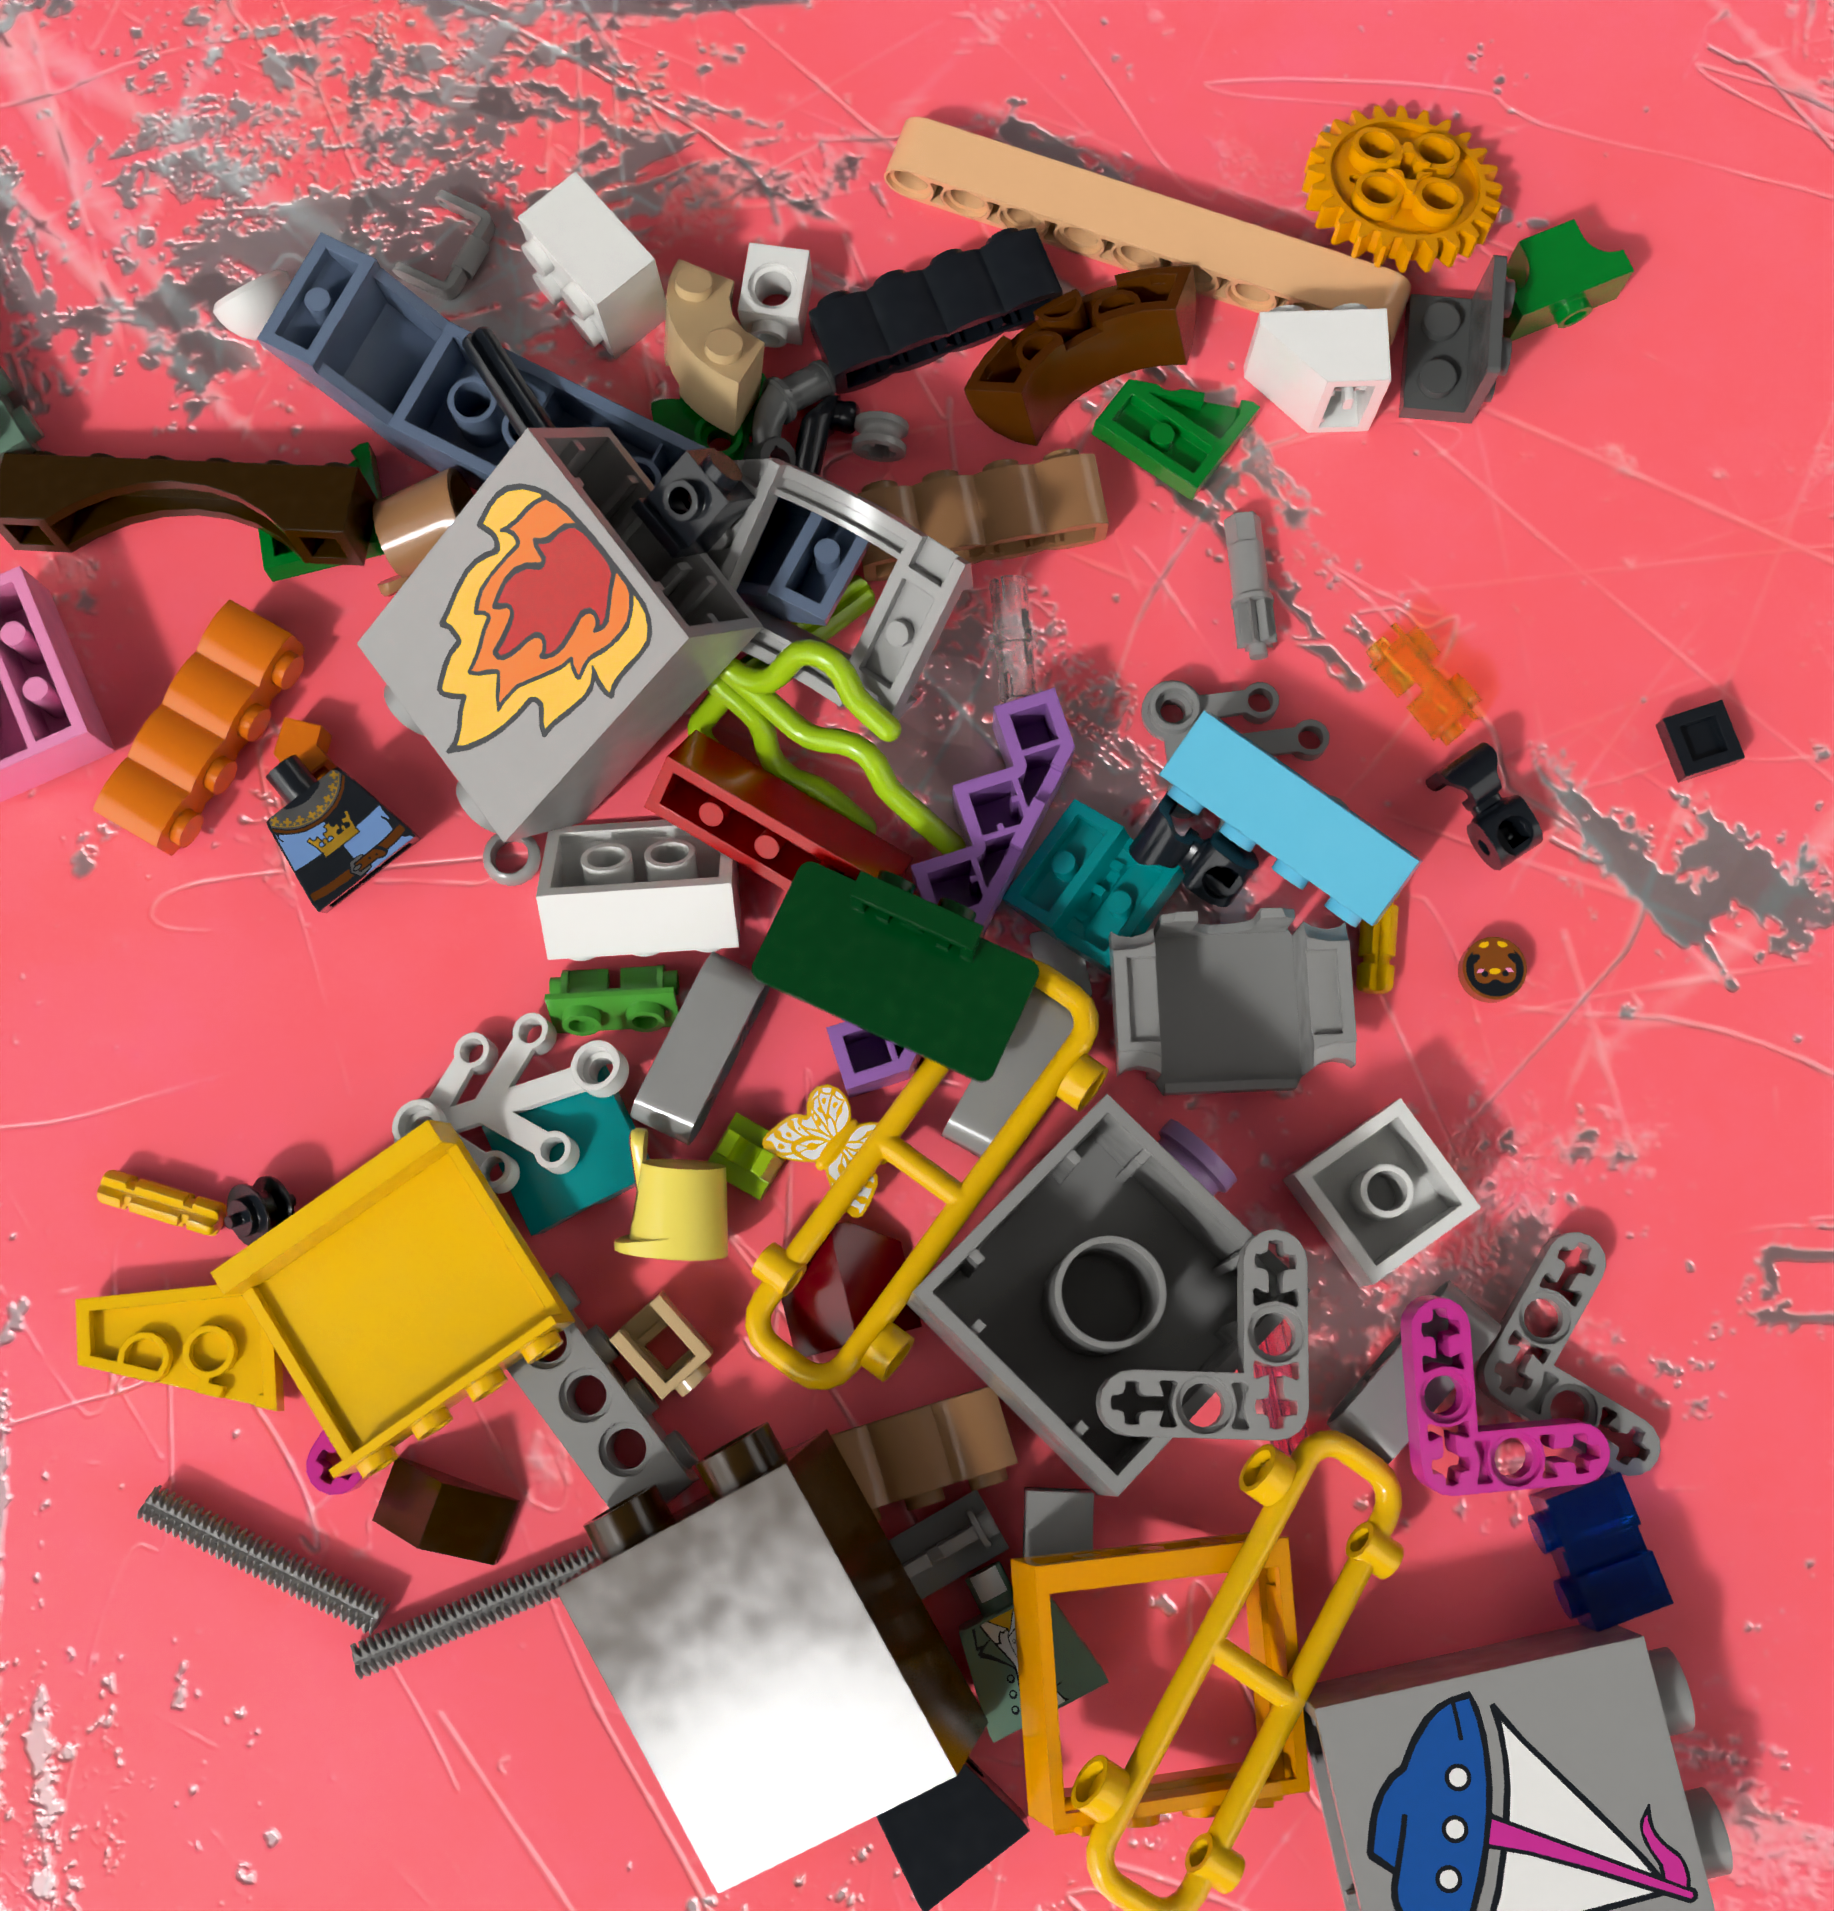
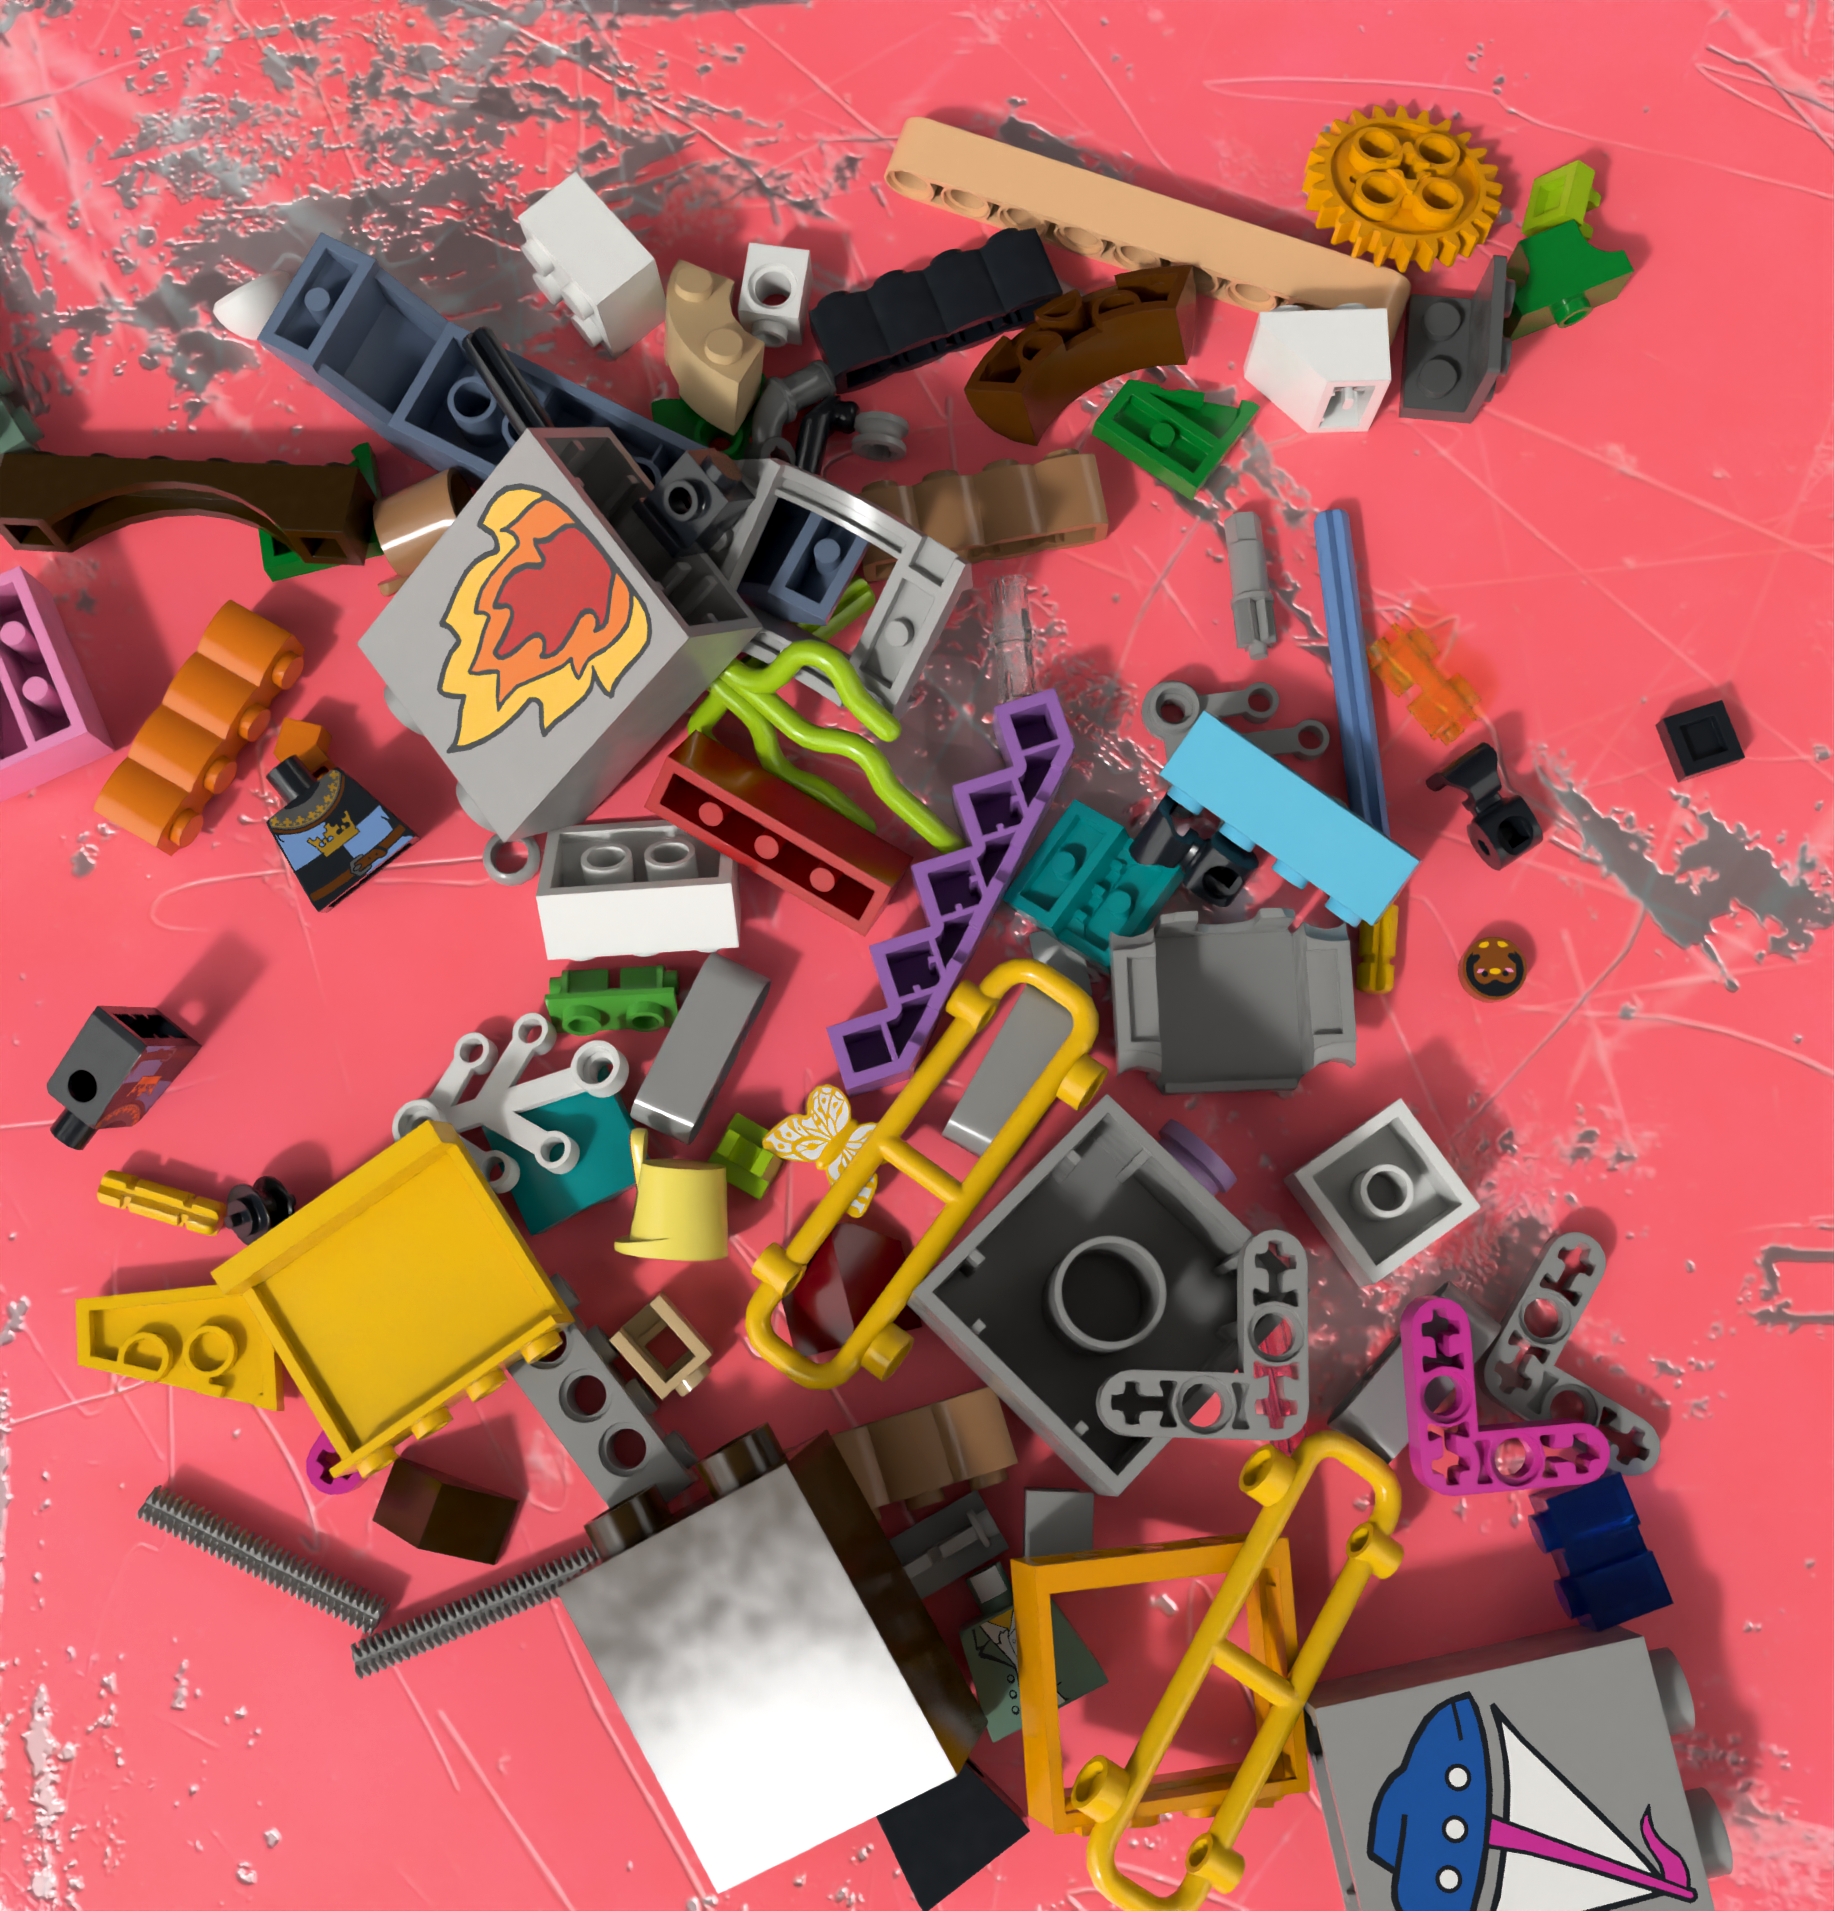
(116, 1071): none -> torso
(468, 258): light grey piece -> none
(897, 967): dark green bracket -> none
(1350, 668): none -> medium blue axle
(1560, 198): none -> lime tile

